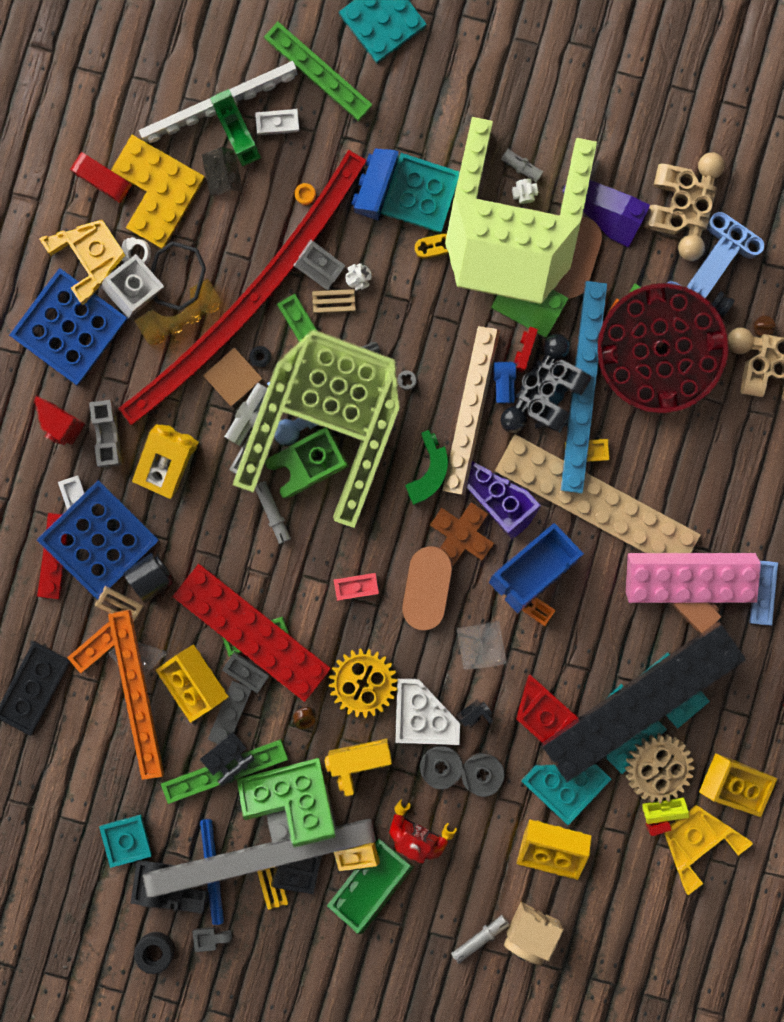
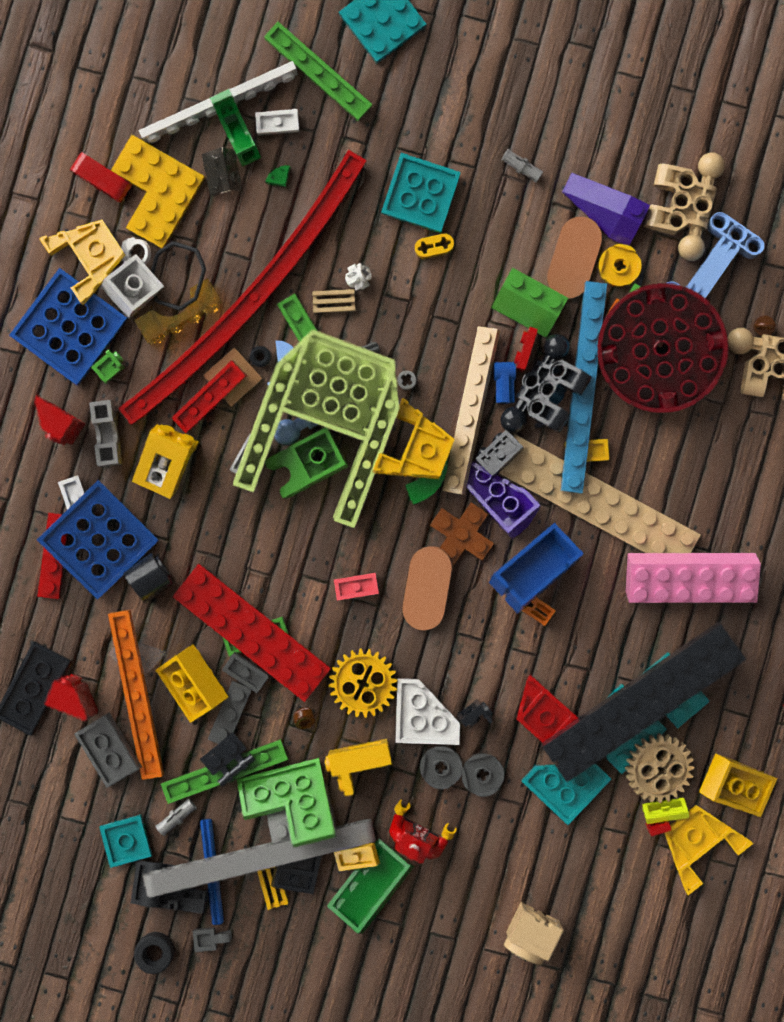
(72, 697): none -> red slope
(92, 649): orange plate -> none
(107, 590): tan tile -> none
(108, 750): none -> dark grey tile
(109, 366): none -> bright green bracket
(176, 817): none -> light grey pin
(209, 396): none -> red plate
(246, 416): light grey piece -> none
(272, 512): light grey pin -> none
(279, 176): none -> green tile
(282, 349): none -> light blue tile
(305, 194): light orange tile -> none
(319, 265): light grey plate -> none
(375, 183): blue slope -> none
(425, 451): none -> yellow wing
(481, 645): clear slope -> none
(481, 938): light grey pin -> none
(499, 453): none -> bracket
(511, 247): yellowish green wedge -> none
(525, 191): white gear -> none
(554, 849): yellow slope -> none
(630, 260): none -> yellow plate
(699, 615): nougat slope -> none
(722, 303): black wheel -> none
(763, 610): light blue tile -> none

